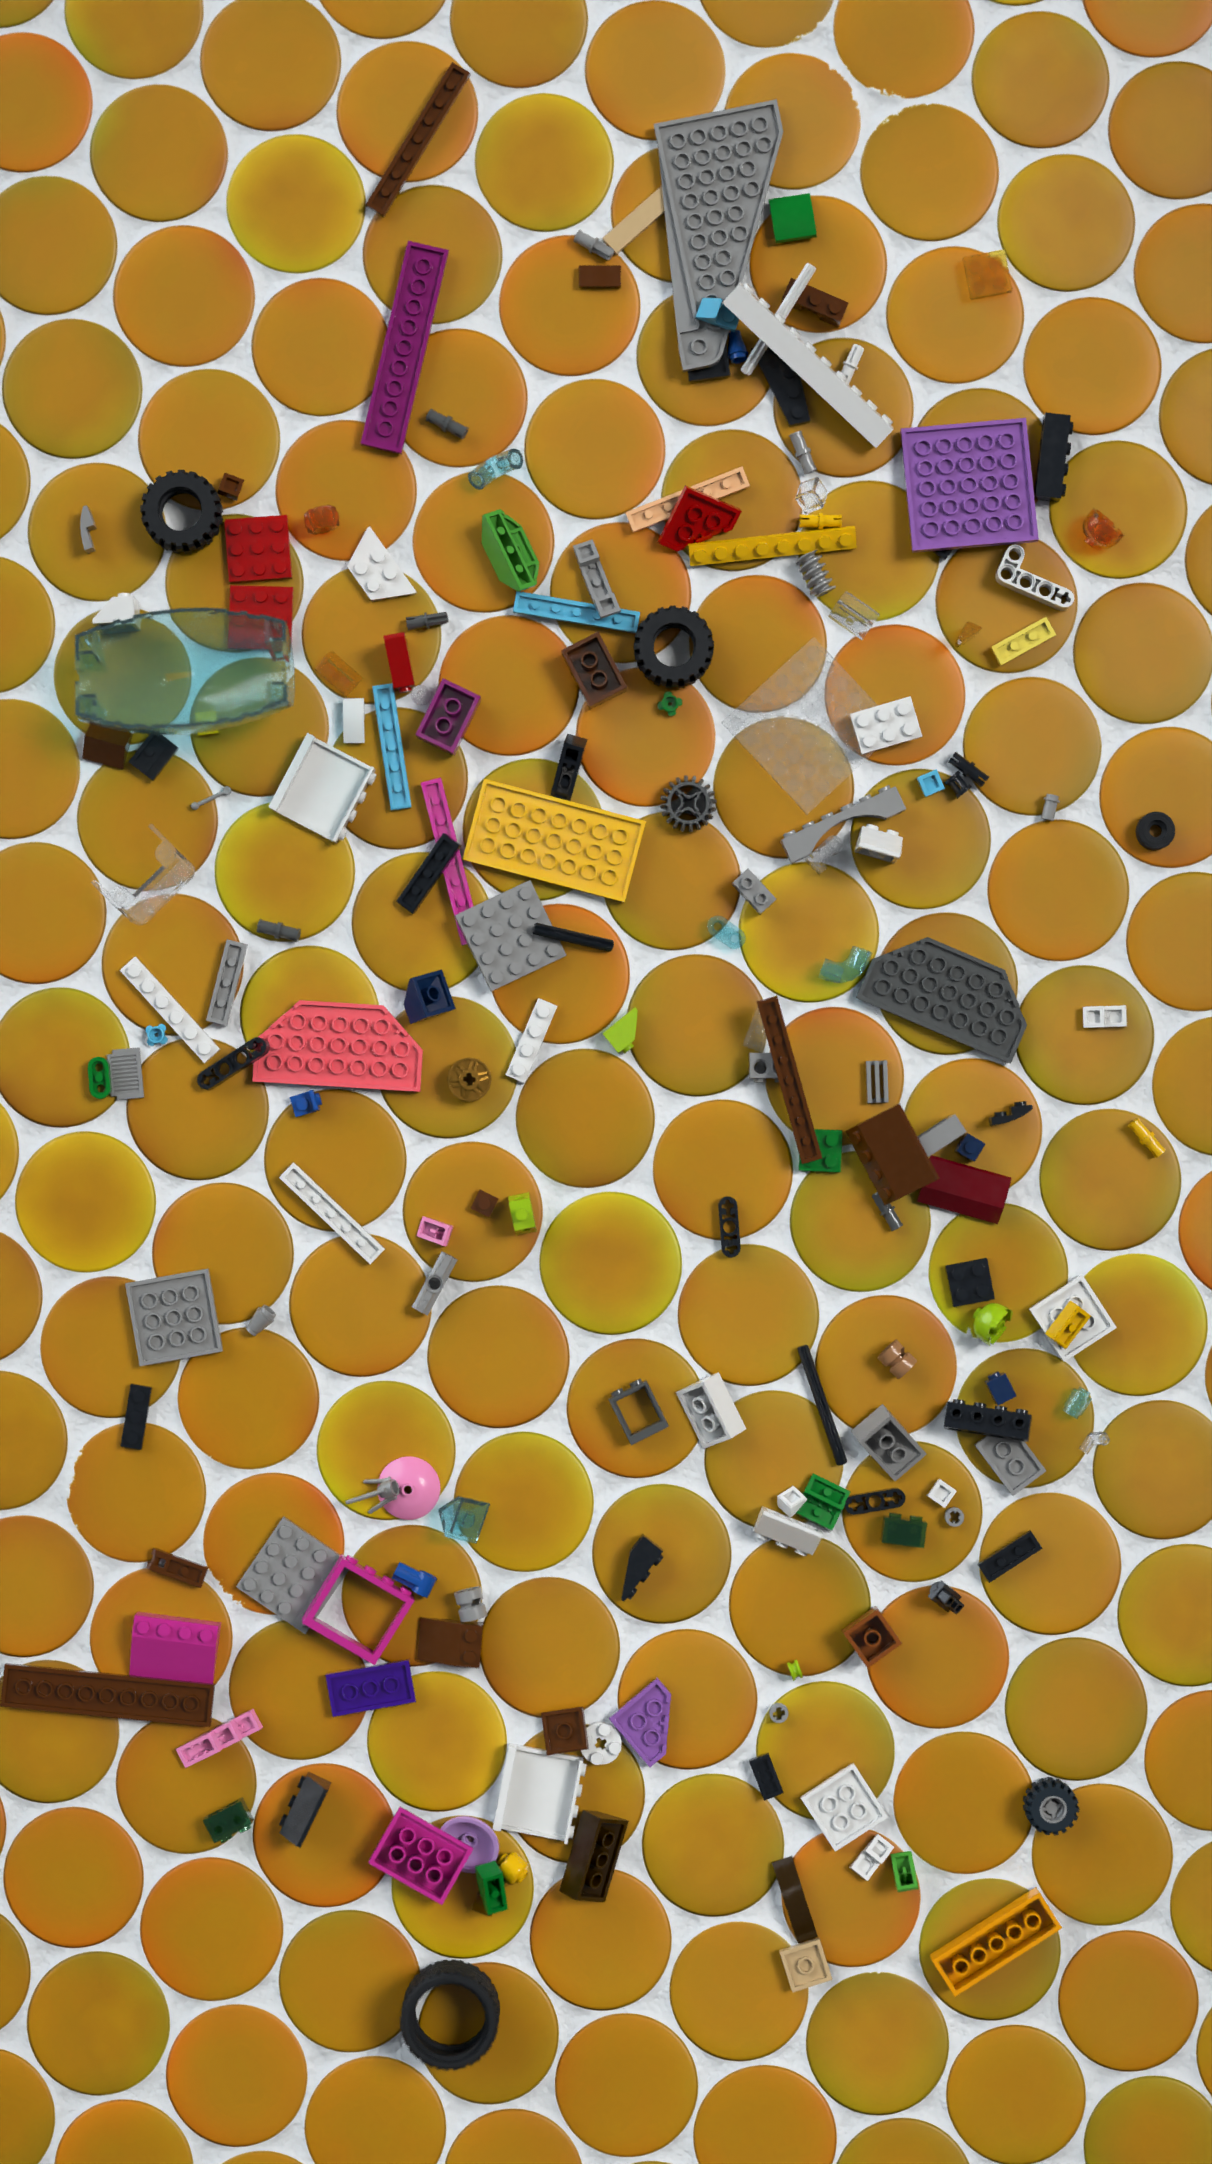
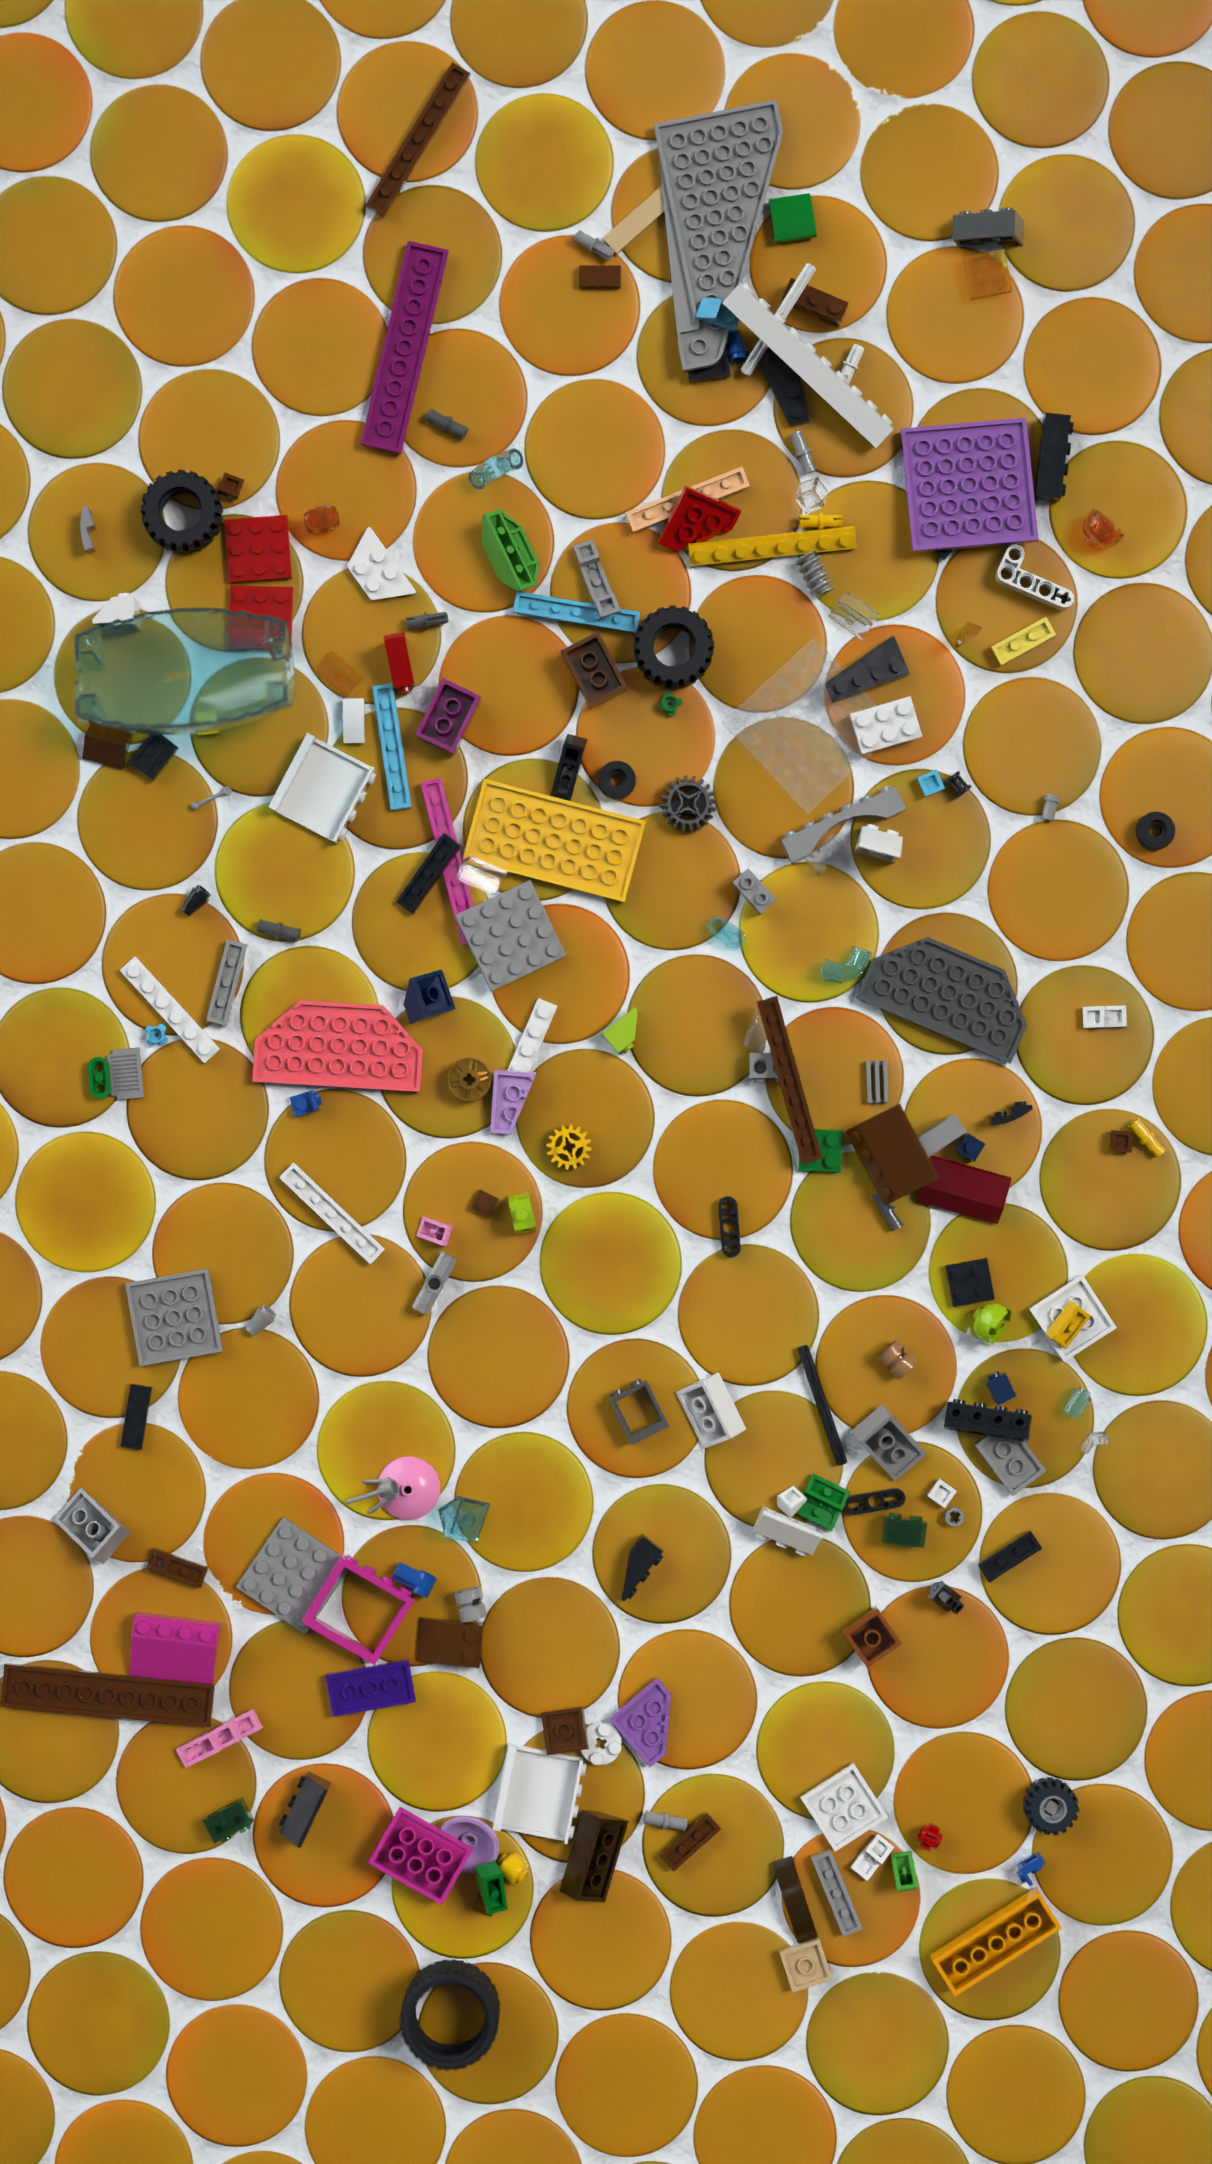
(92, 1526): none -> light grey slope
(158, 889): clear windscreen -> none
(196, 899): none -> black cone
(231, 1060): black beam -> none
(481, 874): none -> clear panel
(508, 1099): none -> lavender wing
(558, 1150): none -> yellow gear
(573, 937): black axle -> none
(620, 768): none -> black tyre
(665, 1820): none -> light grey pin
(690, 1841): none -> reddish brown plate
(766, 1776): black plate -> none
(783, 1716): light grey bush -> none
(795, 1670): lime bush -> none
(836, 1892): none -> light grey plate
(871, 671): none -> black wing
(929, 1837): none -> red gear
(968, 769): black pin -> none
(988, 227): none -> dark grey wedge
(1031, 1864): none -> blue bracket
(1121, 1141): none -> reddish brown plate

